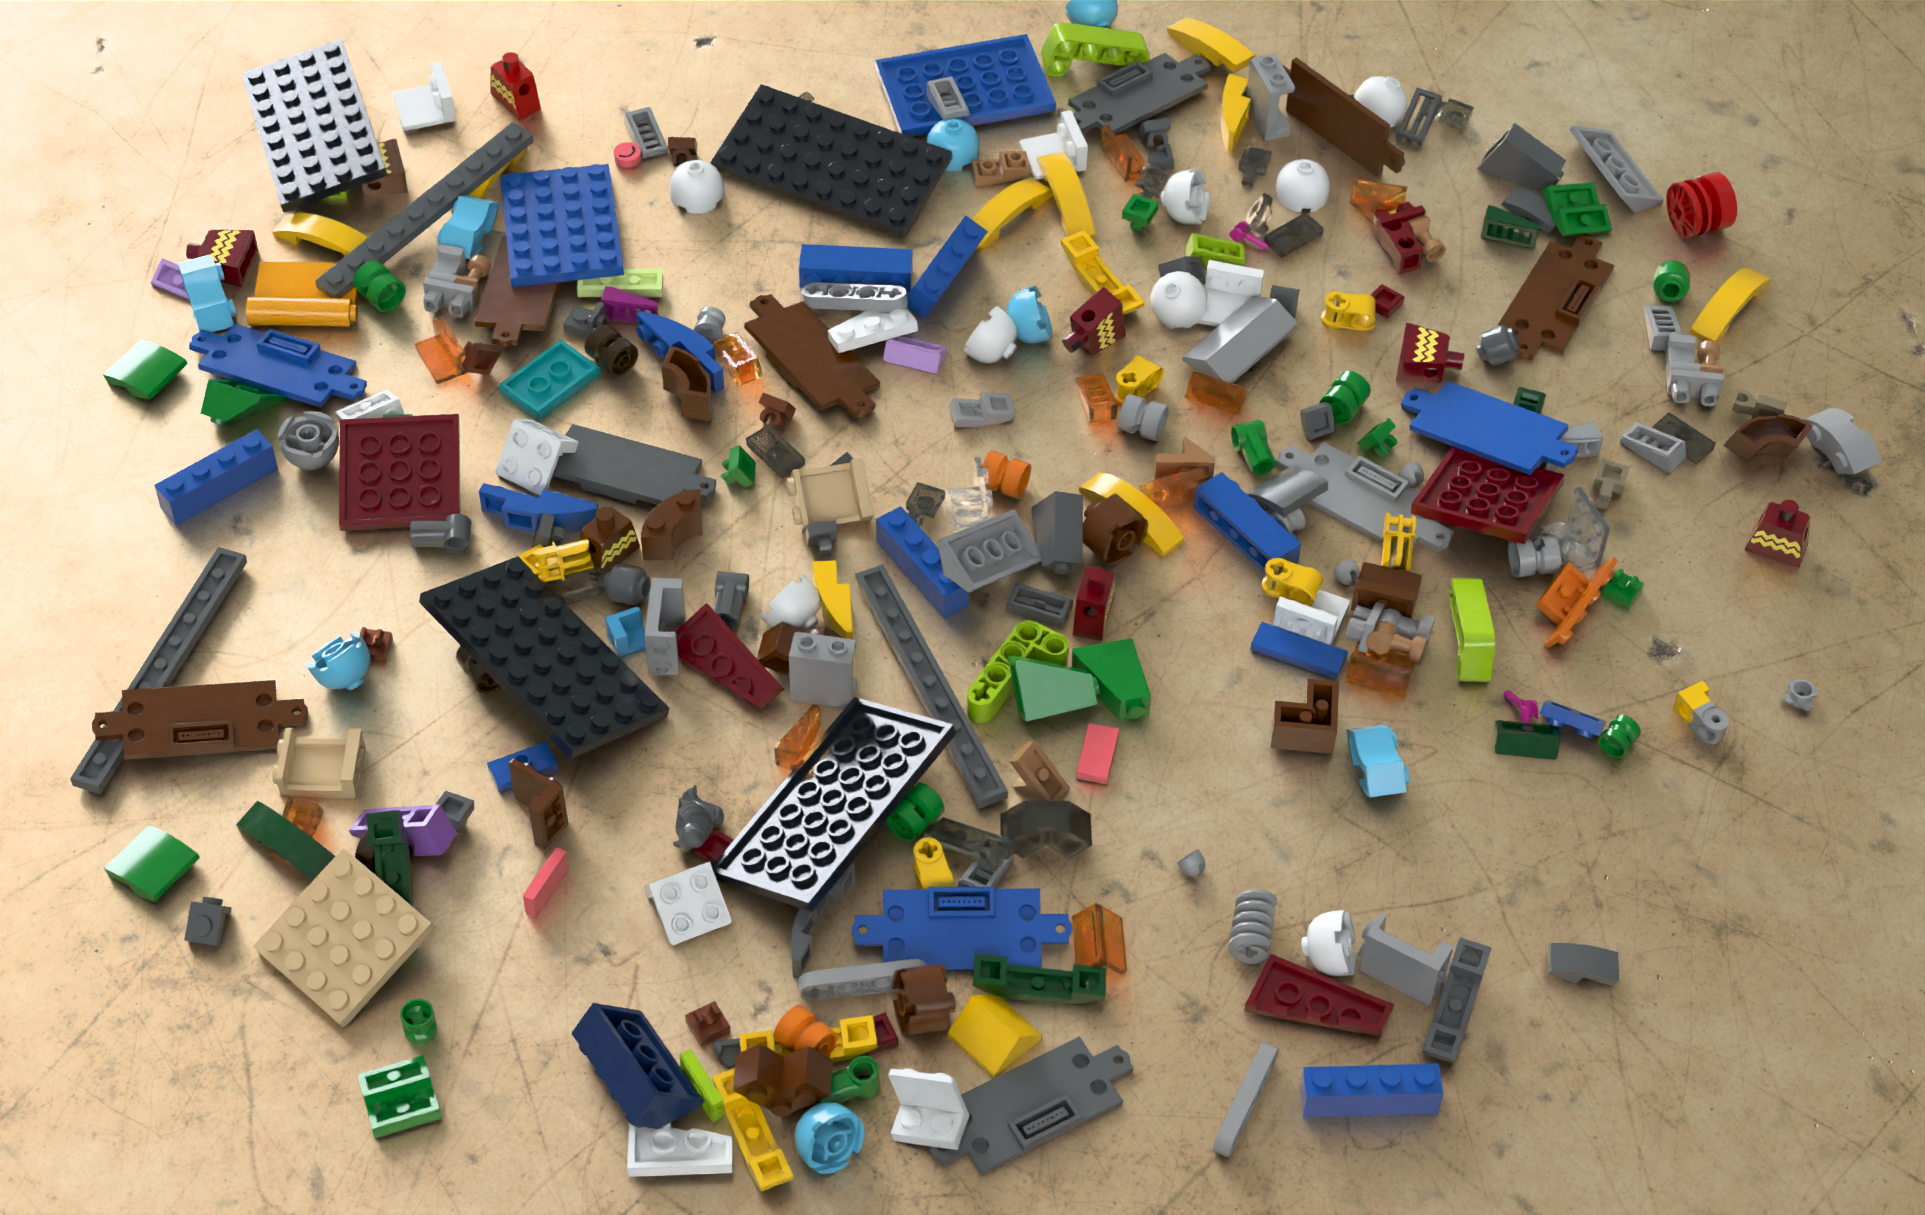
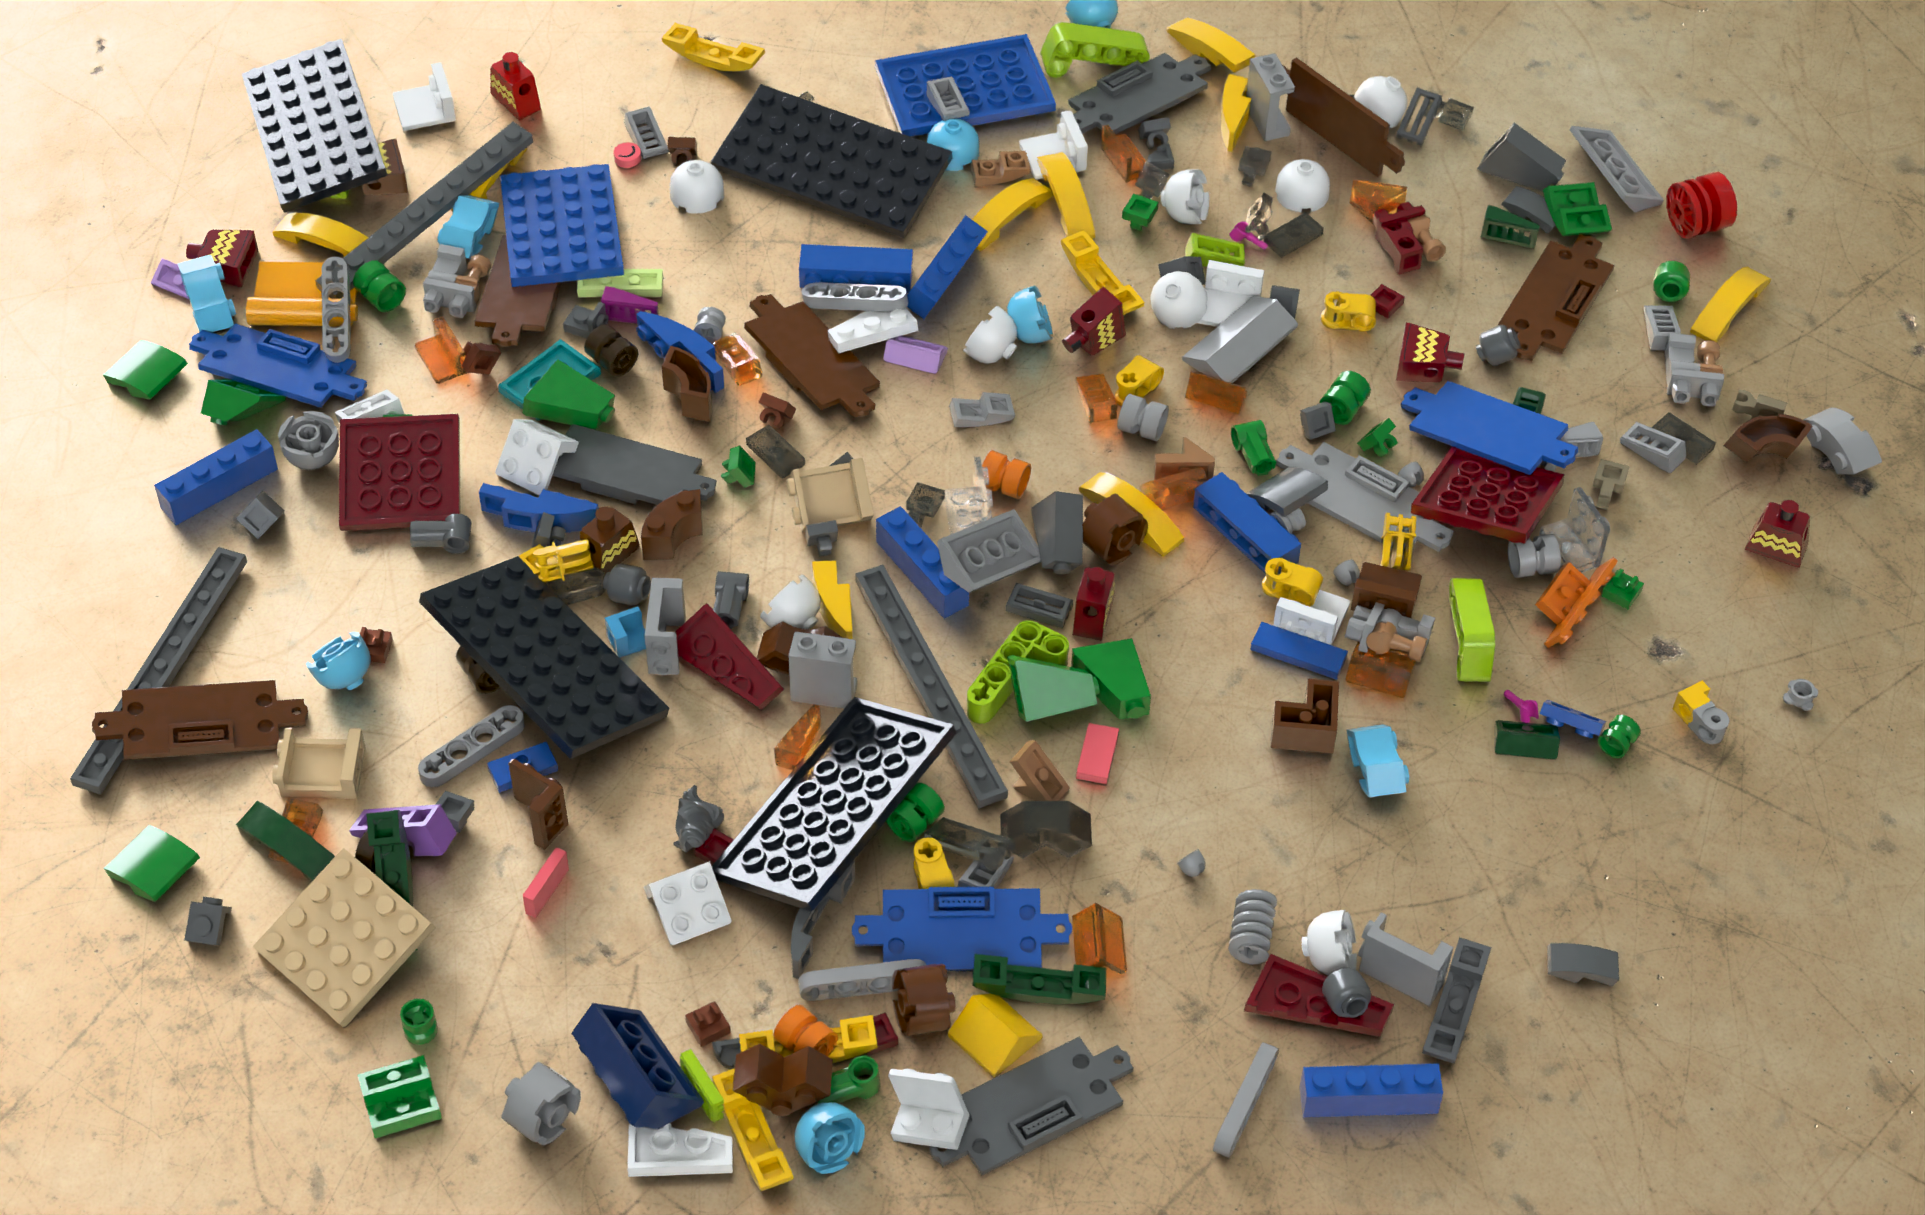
(260, 514): none -> dark grey panel
(334, 309): none -> light grey beam
(475, 749): none -> light grey beam
(540, 1103): none -> light grey brick
(569, 398): none -> green slope
(711, 54): none -> yellow slope
(1346, 993): none -> dark grey head

